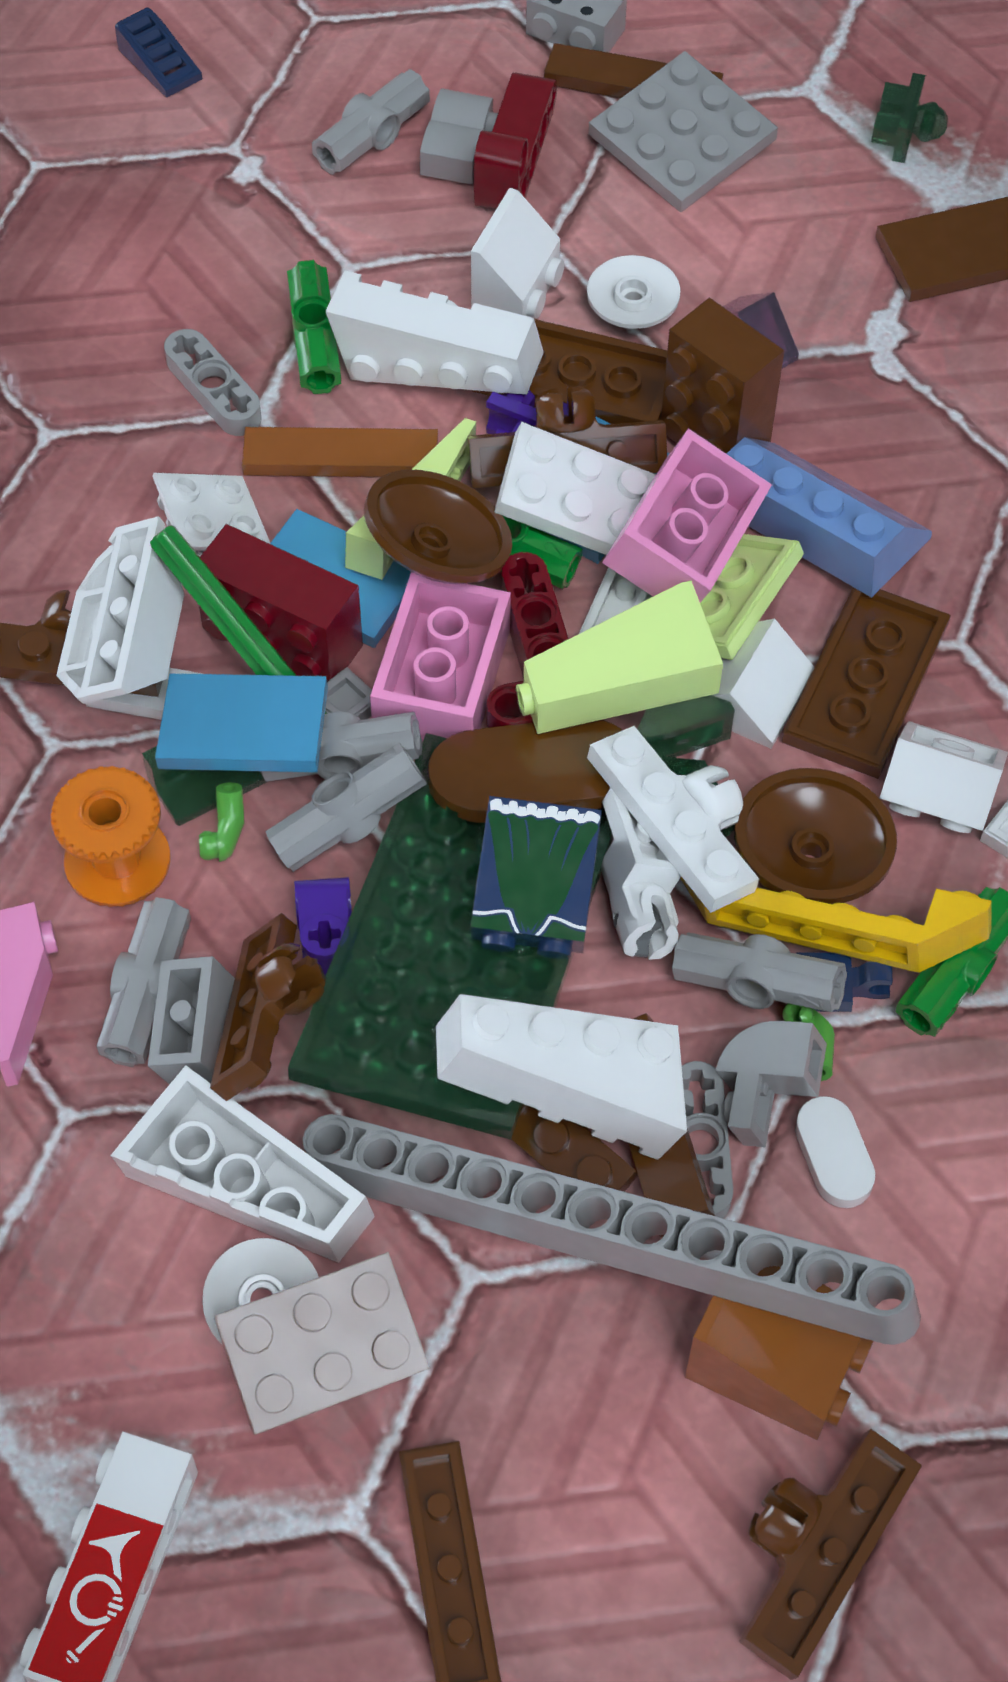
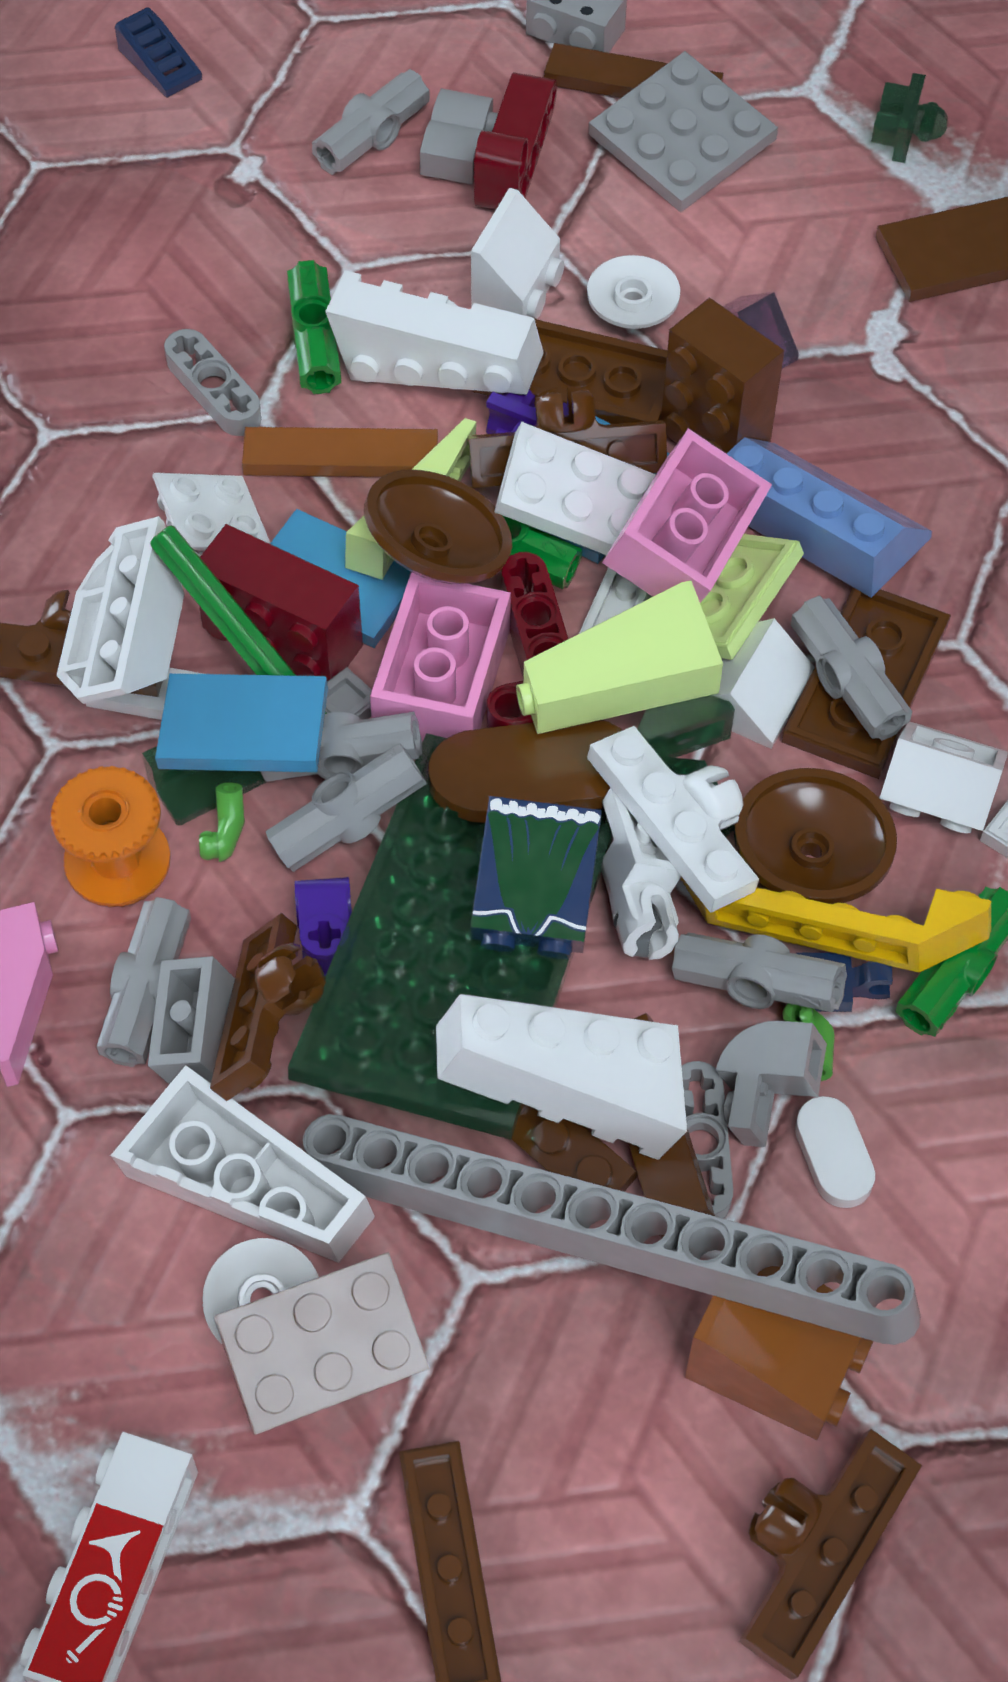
(851, 668): none -> light grey piece

